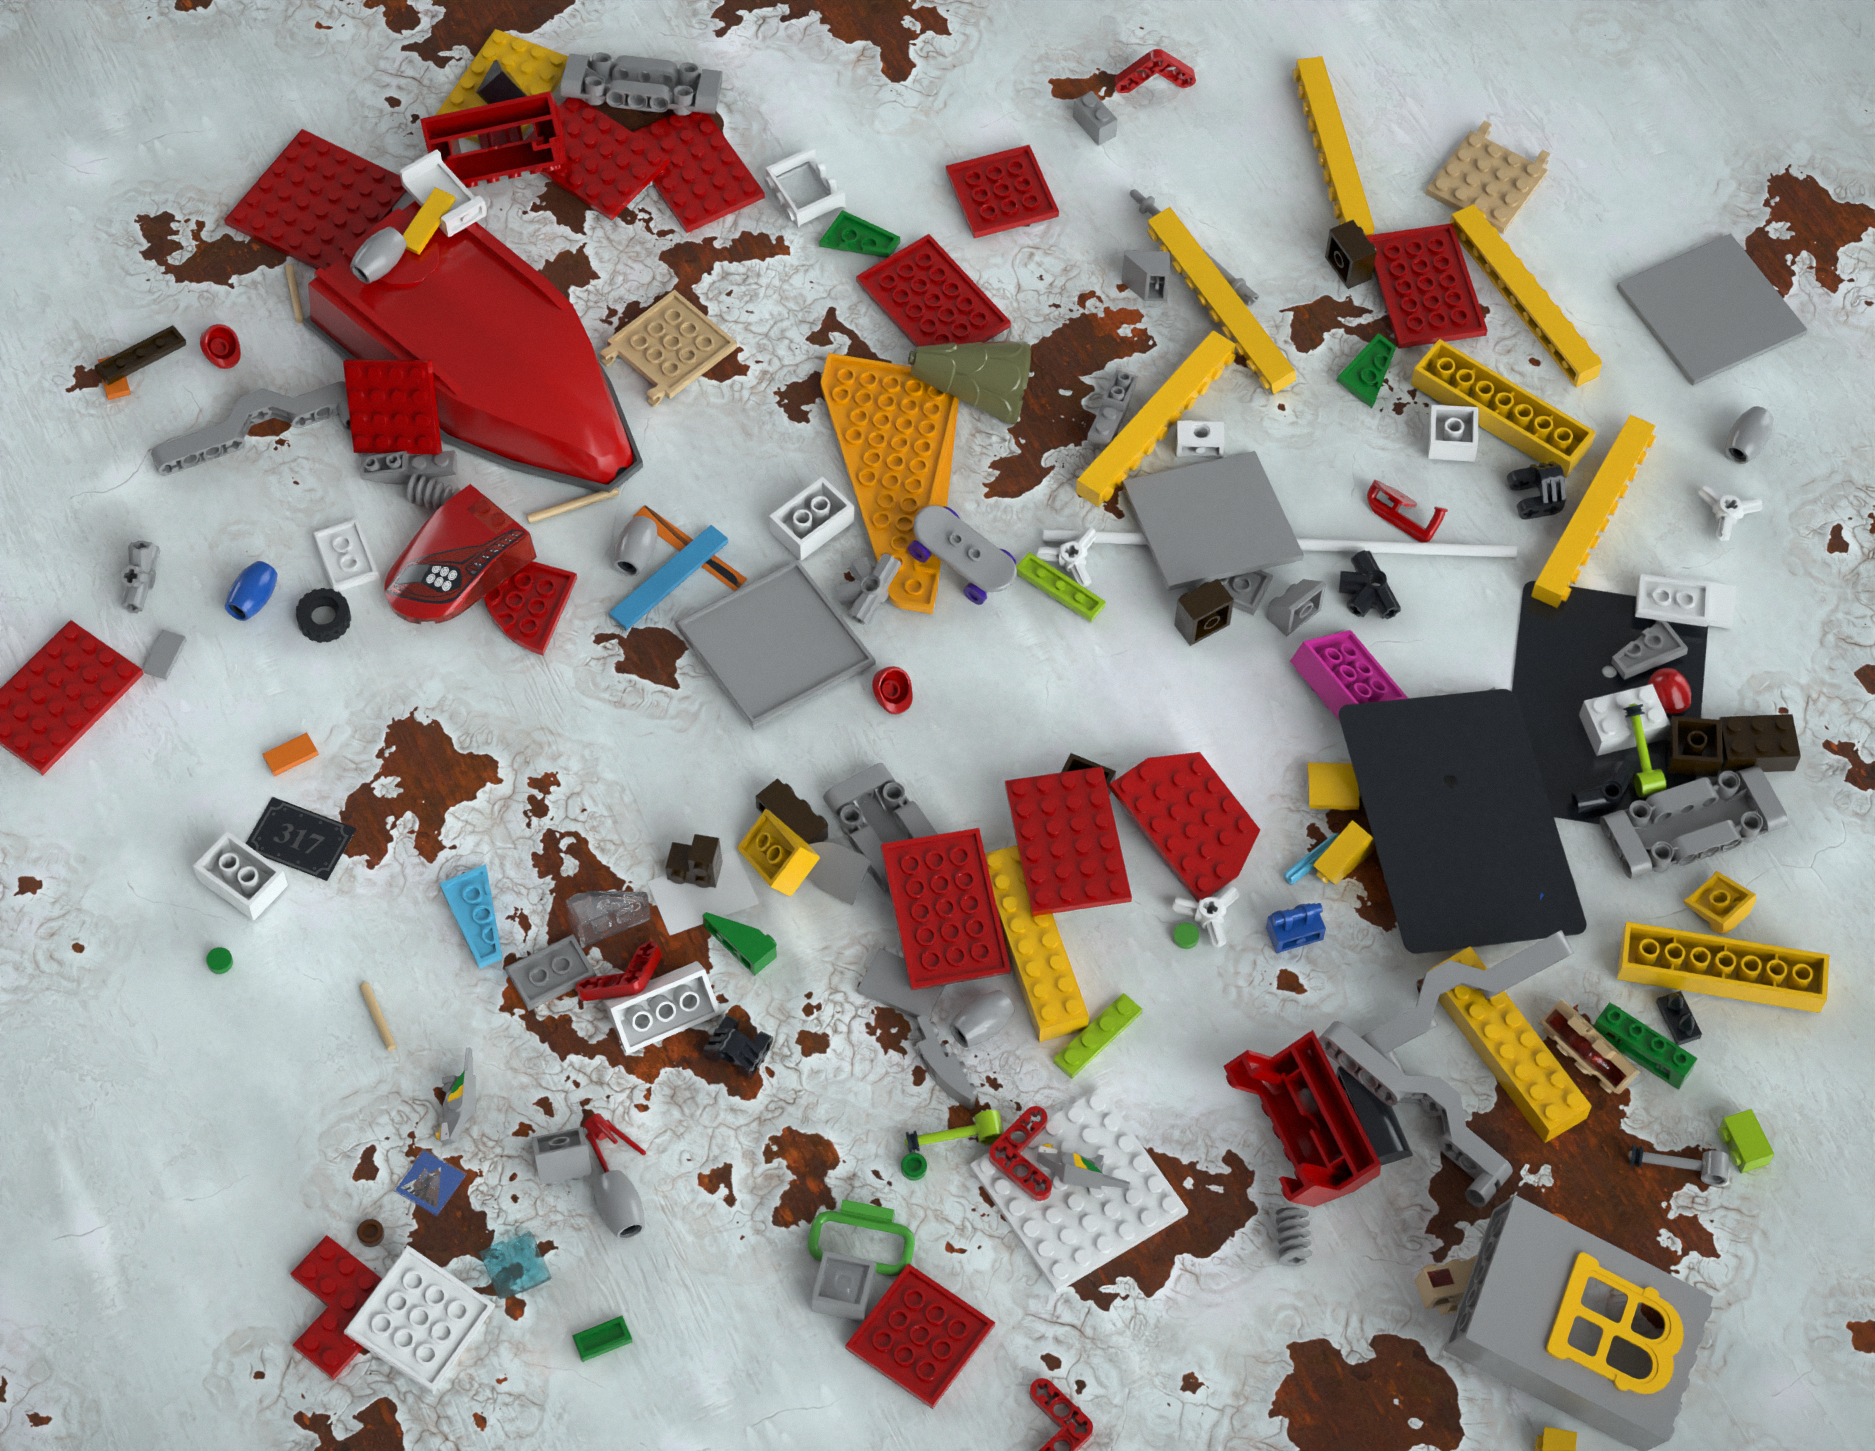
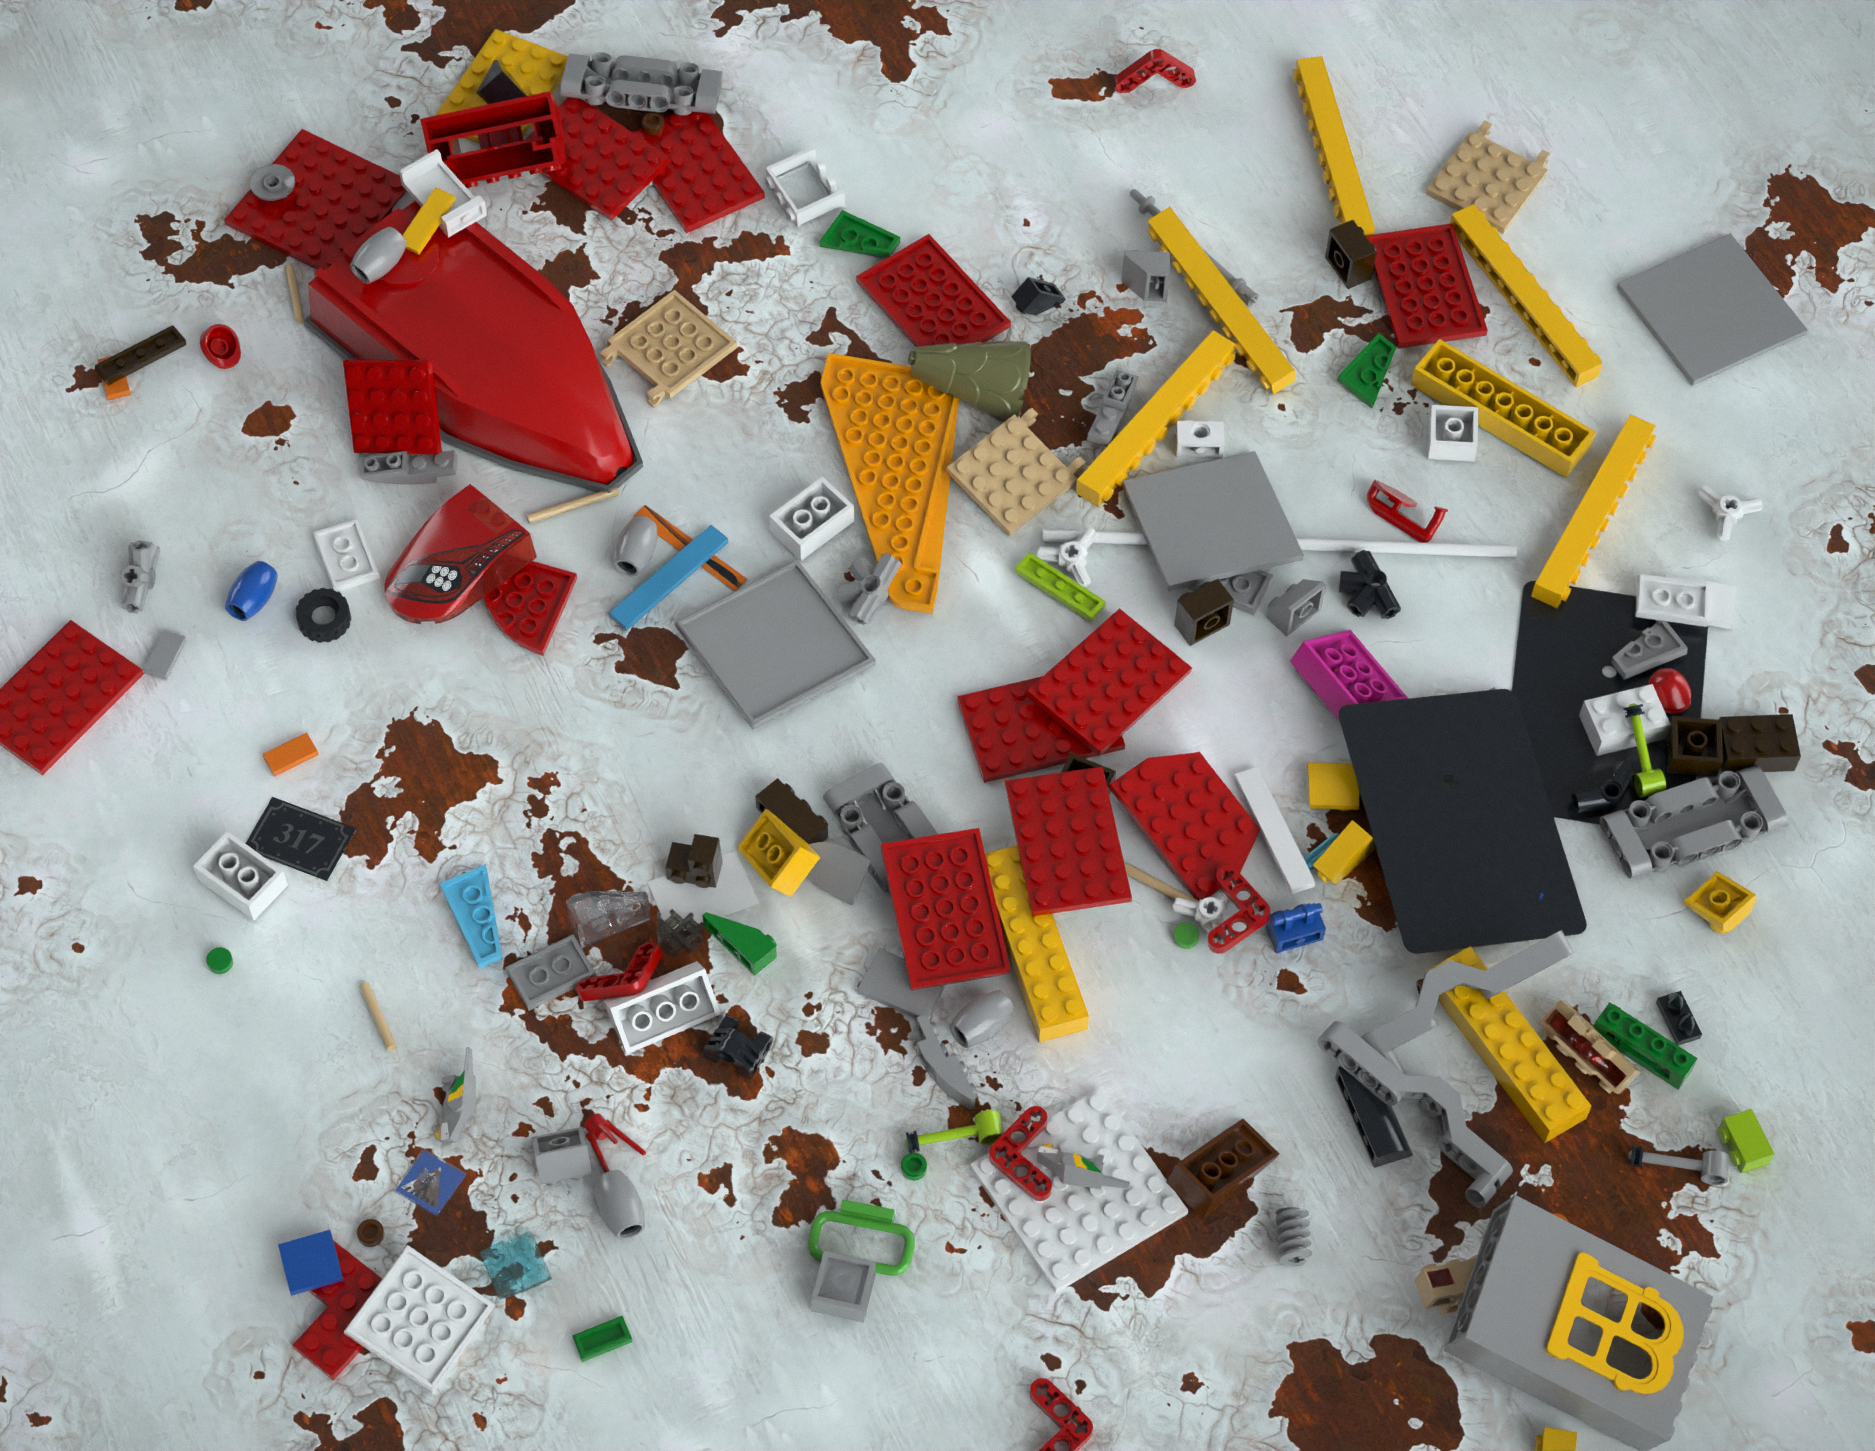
(248, 411): light grey beam -> none
(272, 182): none -> light grey dish
(310, 1262): none -> blue tile
(428, 494): light grey piece -> none
(653, 123): none -> reddish brown tile
(679, 937): none -> clear smoke piece
(893, 689): red hat -> none
(920, 1336): red plate -> none
(963, 550): light grey piece -> none
(1002, 191): red plate -> none
(1013, 473): none -> tan plate
(1015, 734): none -> red plate
(1037, 296): none -> black slope
(1095, 118): light grey brick -> none
(1097, 1035): lime plate -> none
(1108, 682): none -> red plate
(1156, 884): none -> tan bar
(1221, 1167): none -> reddish brown slope
(1245, 915): none -> red beam
(1275, 830): none -> white tile
(1310, 1119): red wedge -> none
(1550, 483): black piece -> none
(1723, 967): yellow brick -> none
(1749, 435): light grey piece -> none

